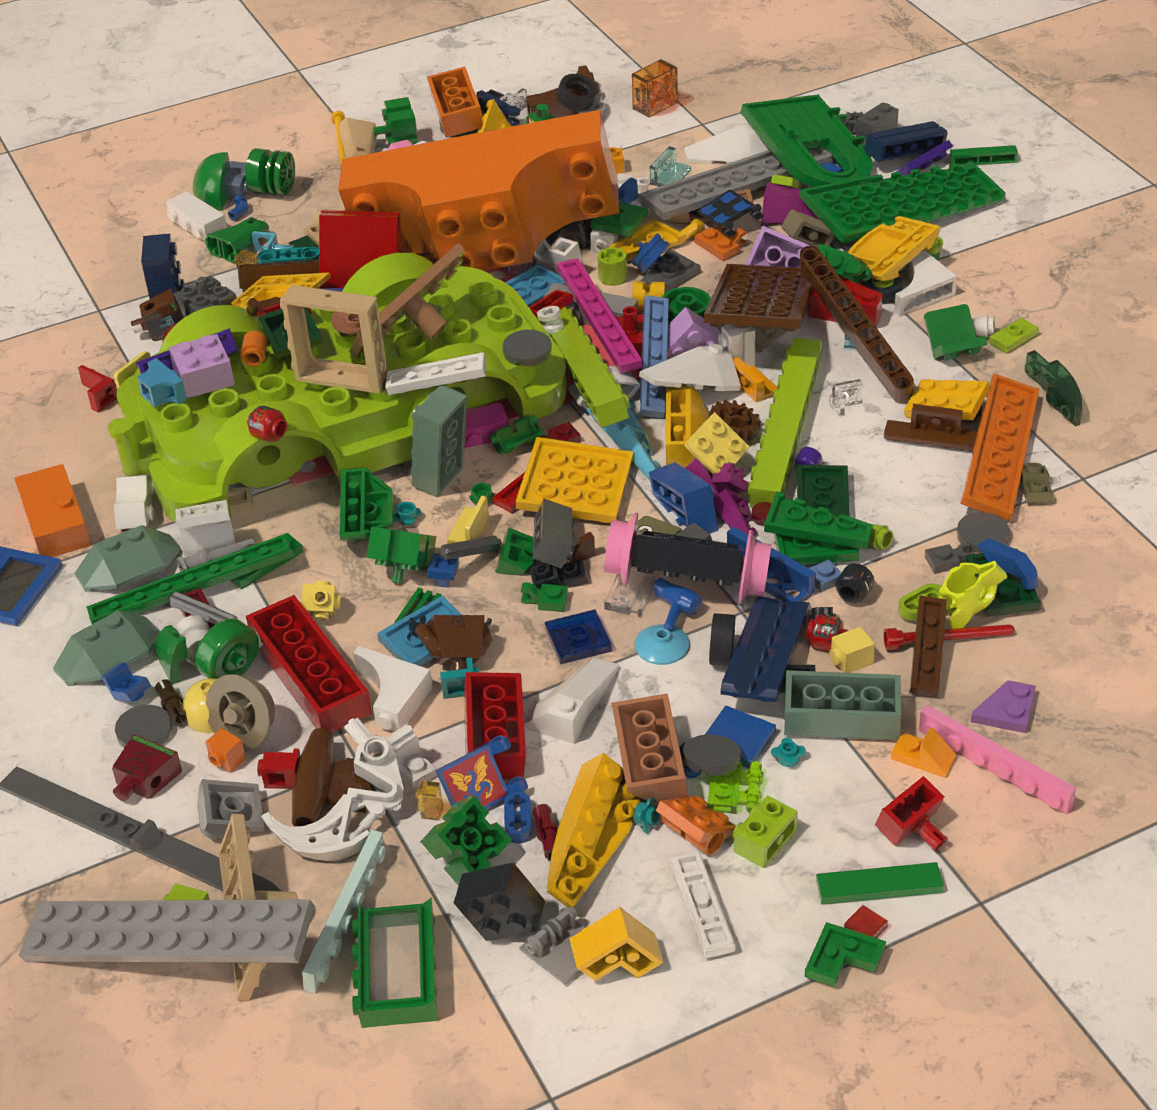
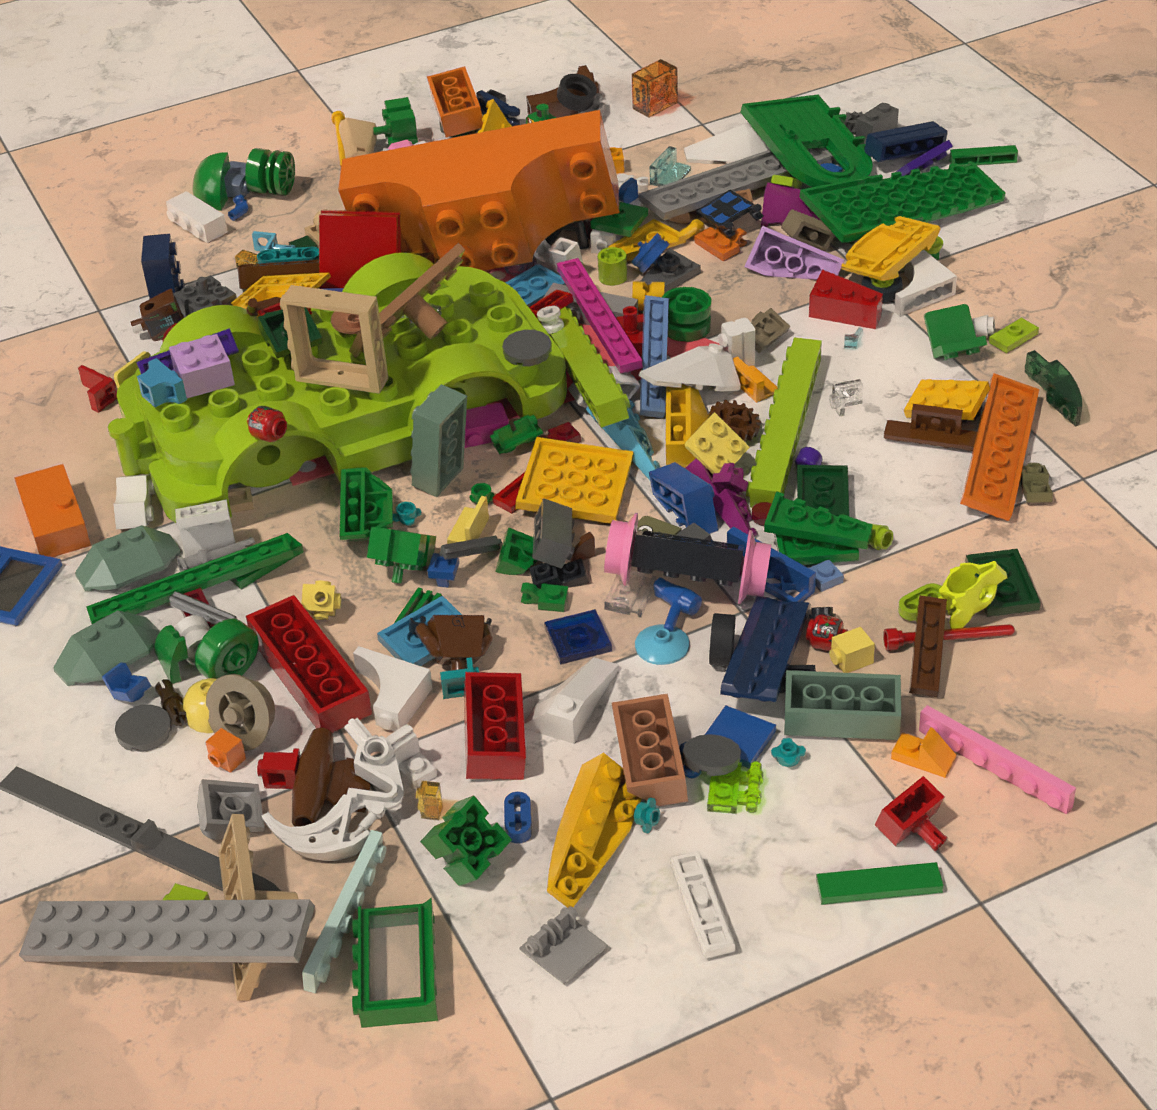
(144, 768): dark red torso -> none
(232, 240): green piece -> none
(254, 348): orange brick -> none
(436, 373): white plate -> none
(479, 776): flag -> none
(499, 901): black brick -> none
(517, 99): clear bracket -> none
(546, 828): dark red pin -> none
(616, 942): yellow brick -> none
(689, 332): lavender brick -> none
(696, 822): orange plate -> none
(759, 297): reddish brown plate -> none
(765, 831): lime brick -> none
(842, 946): green plate -> none
(846, 264): green hinge -> none
(854, 583): black head -> none
(857, 325): reddish brown beam -> none
(866, 922): clear red tile -> none
(945, 558): dark grey plate -> none
(980, 526): dark grey tile -> none
(1007, 707): medium lavender wing -> none
(1011, 561): blue piece -> none

